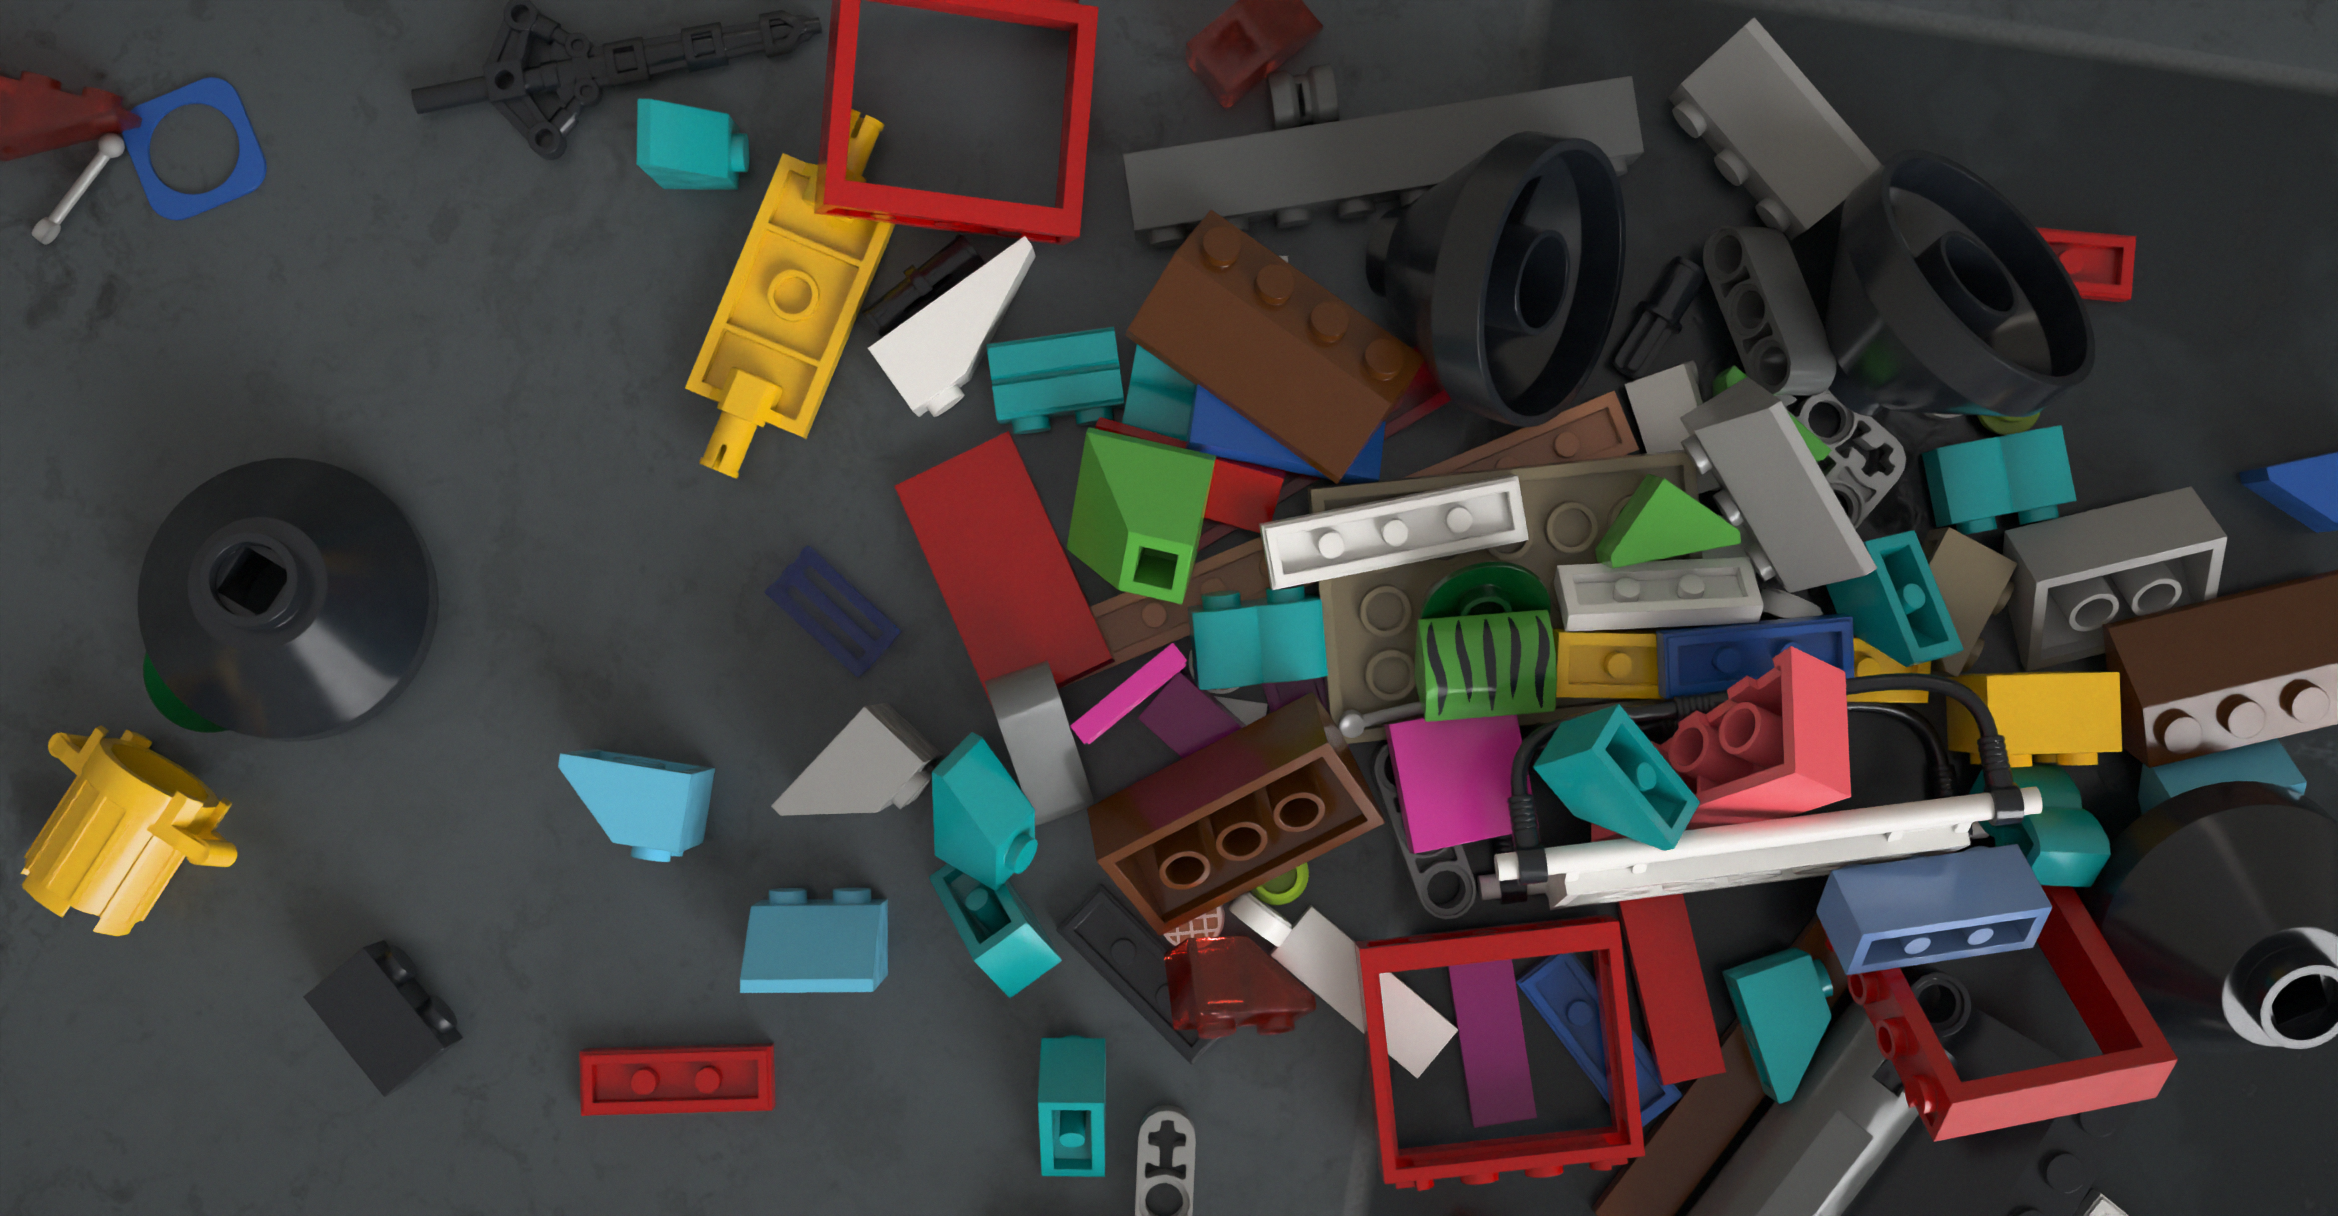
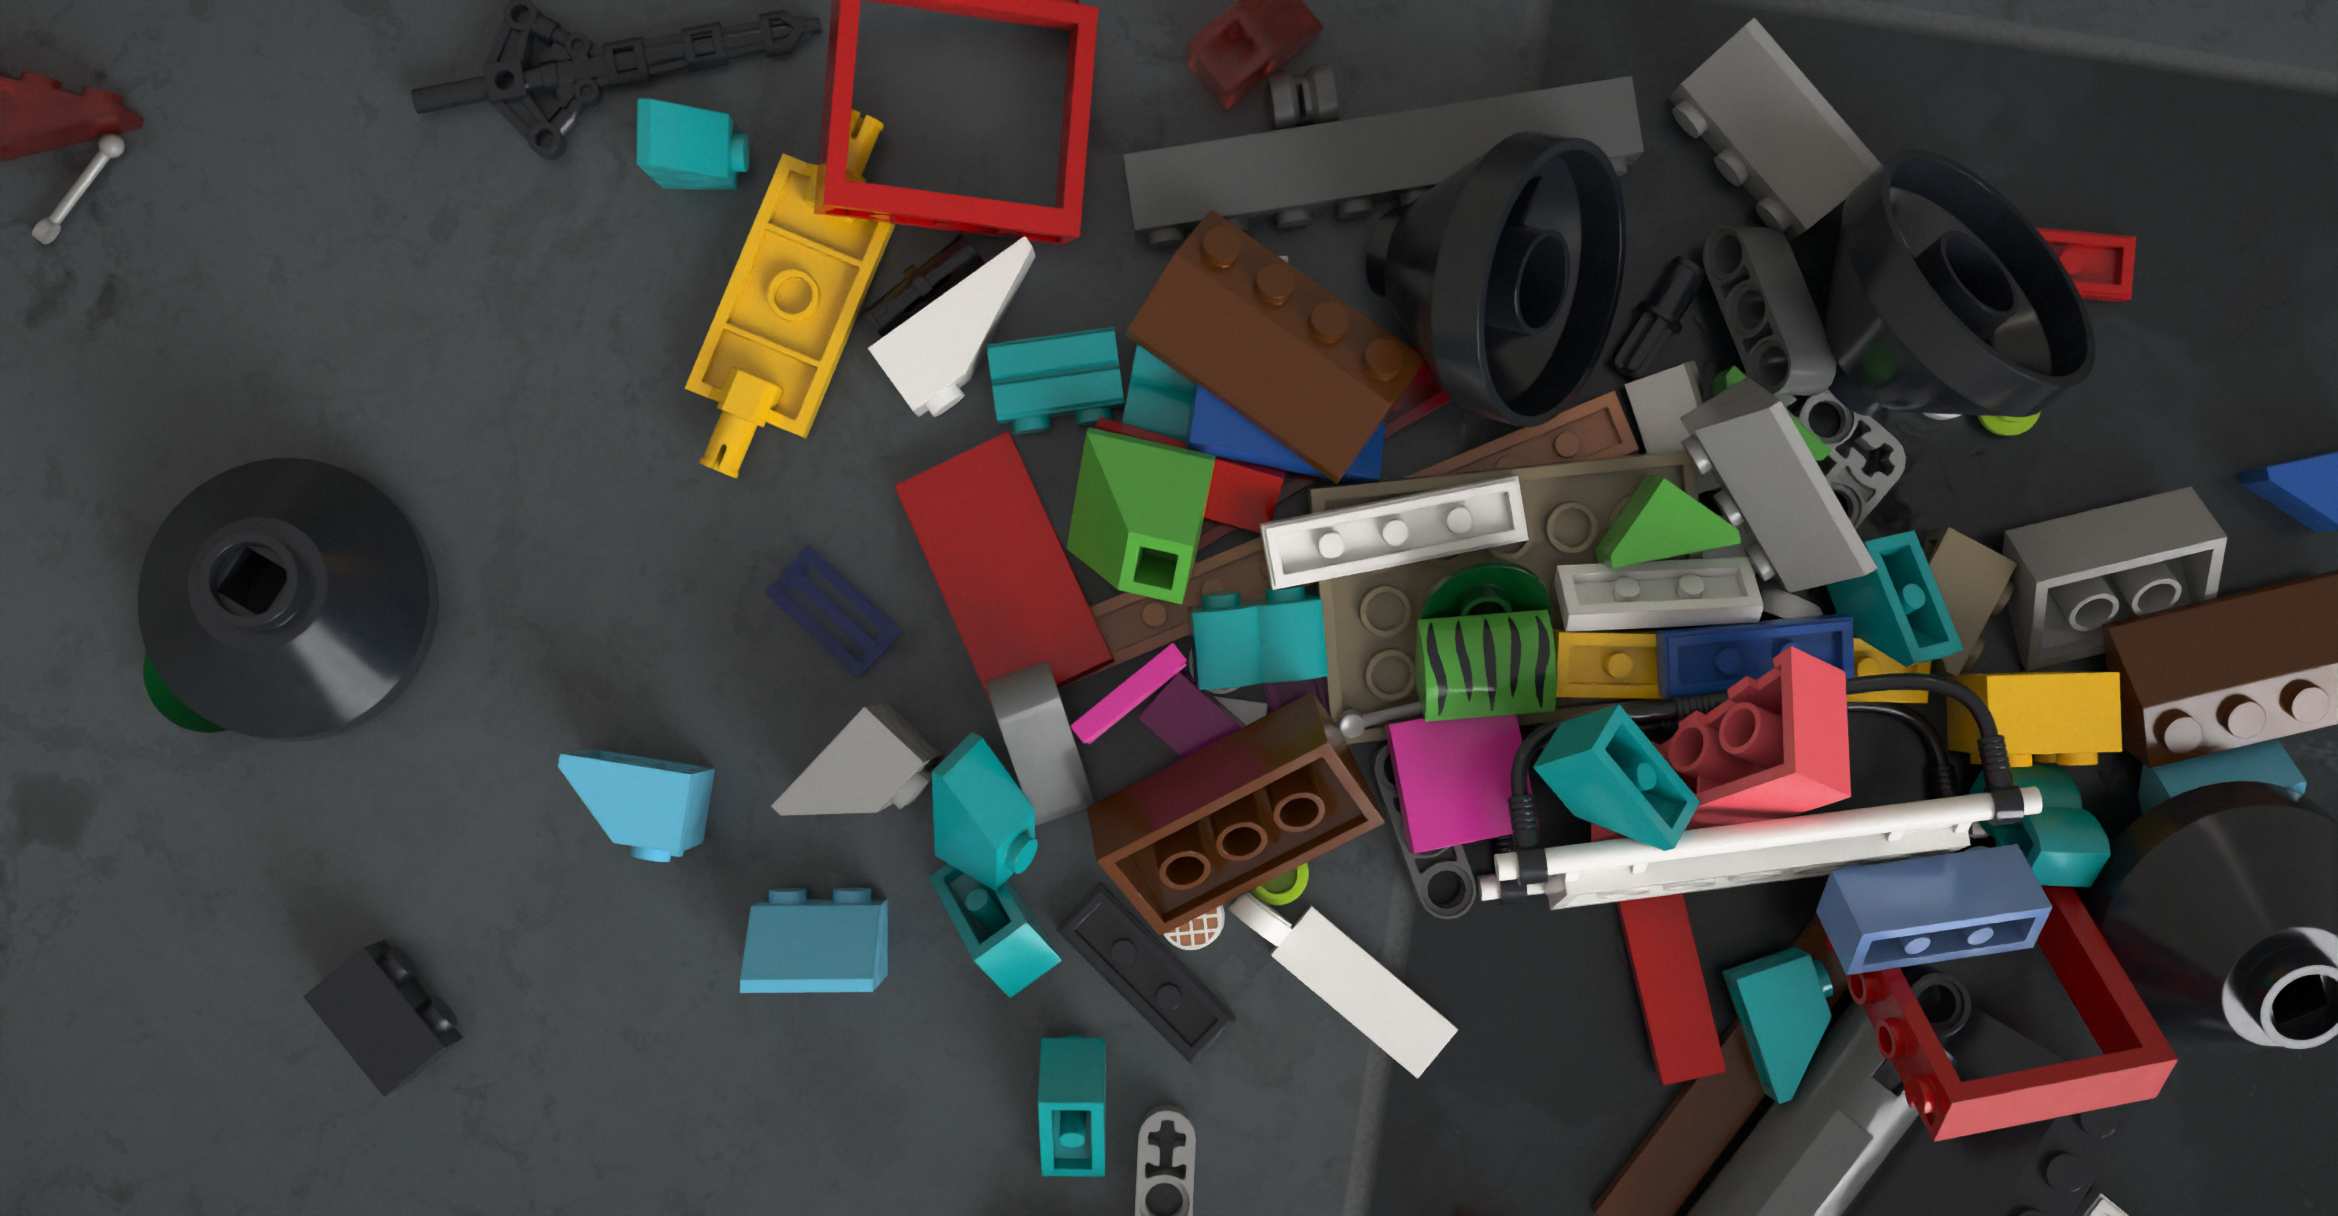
(121, 830): yellow container -> none
(246, 175): blue piece -> none
(677, 1079): red tile -> none
(1232, 985): clear red slope -> none
(1491, 1042): magenta tile -> none
(1539, 1153): red window -> none
(1569, 1005): blue tile -> none
(1999, 477): teal brick -> none

